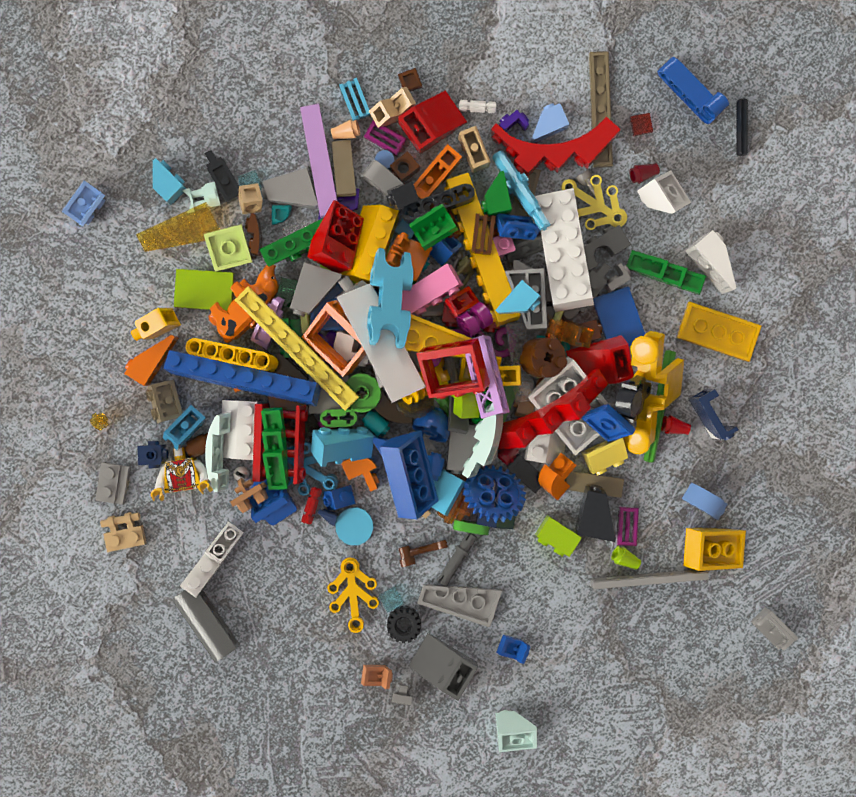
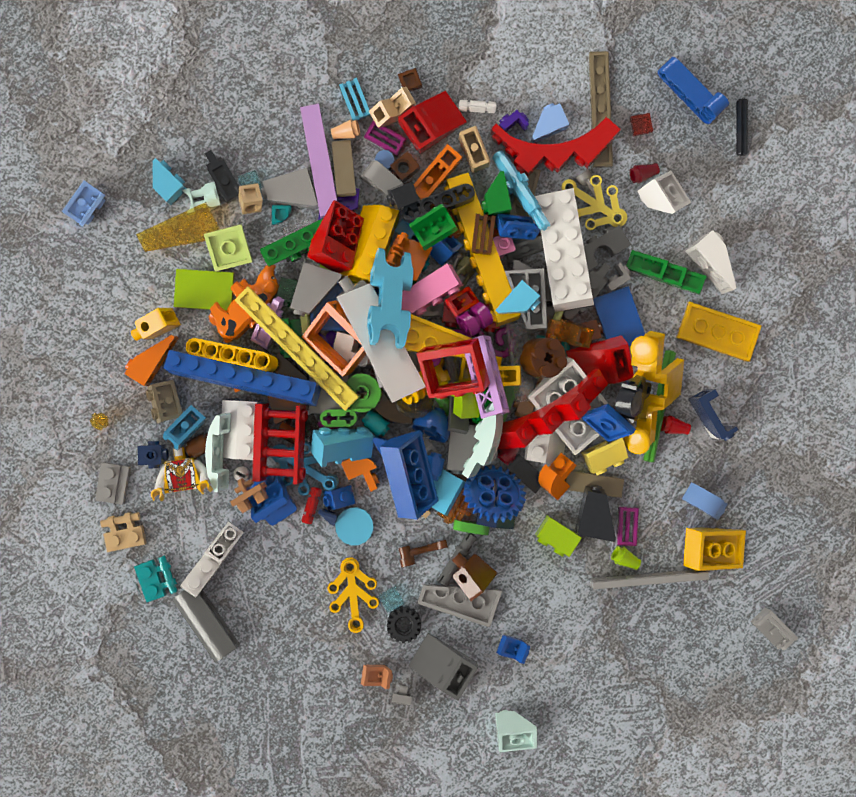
(150, 579): none -> teal plate
(253, 228): reddish brown slope -> none
(275, 448): green slope -> none
(472, 575): none -> reddish brown torso

